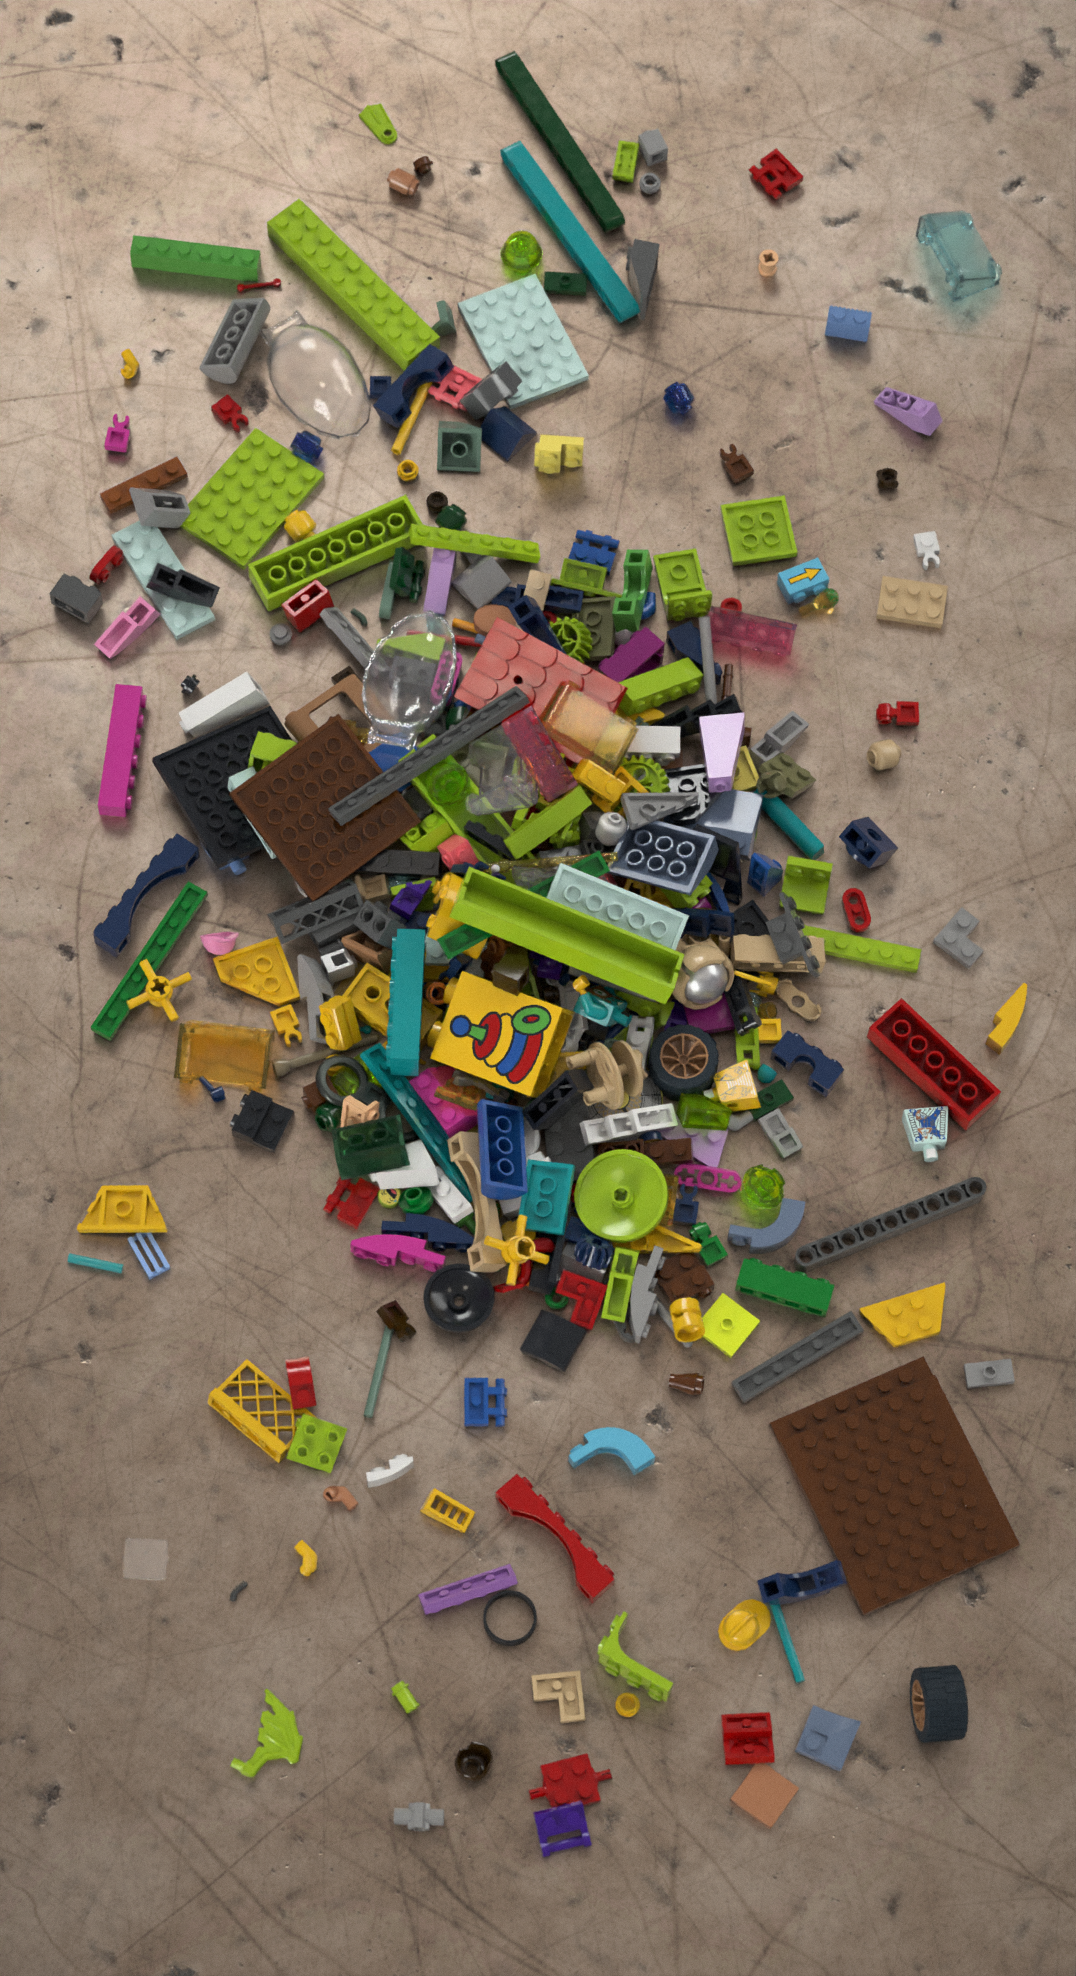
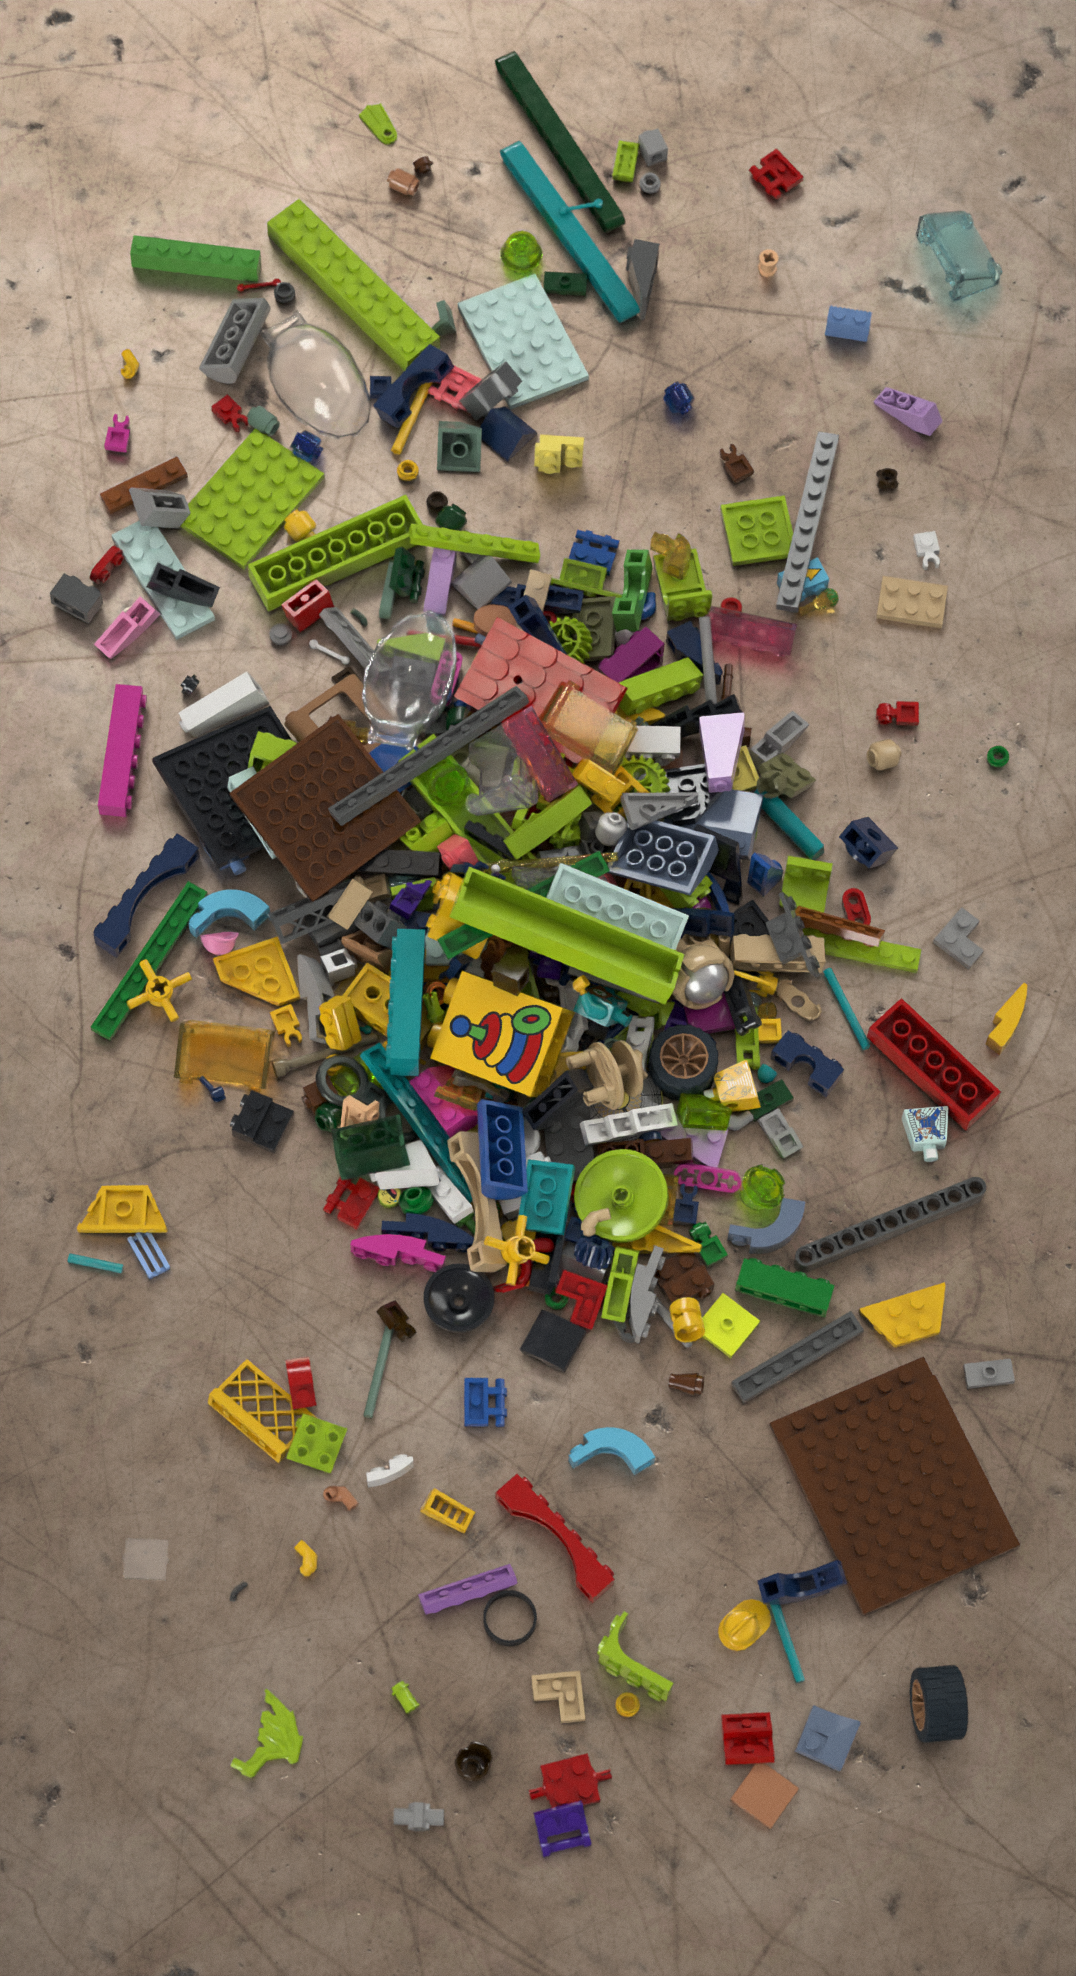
(232, 904): none -> medium azure arch
(263, 420): none -> sand green brick
(284, 292): none -> dark grey plate
(314, 644): none -> white hinge
(350, 904): none -> tan tile
(435, 1013): none -> lime pin
(592, 1219): none -> tan arm
(598, 204): none -> teal hinge
(676, 552): none -> clear yellow brick
(807, 522): none -> plate
(839, 926): none -> dark orange plate
(850, 1015): none -> teal bar
(1002, 752): none -> green plate

